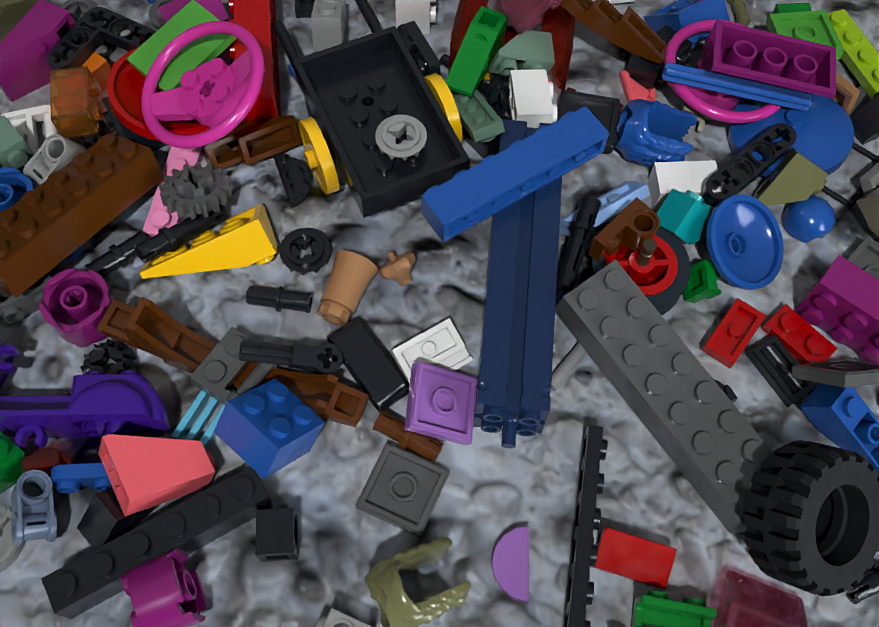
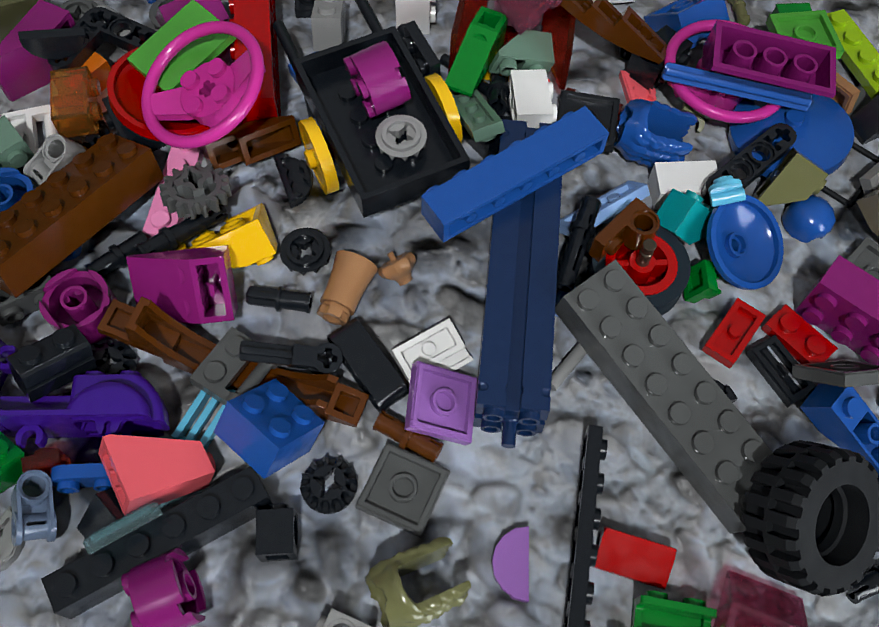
(51, 362): none -> black brick
(53, 42): none -> black tile
(121, 527): none -> clear light blue tile
(187, 283): none -> magenta slope
(334, 499): none -> black gear
(377, 79): none -> magenta brick
(726, 191): none -> medium azure plate

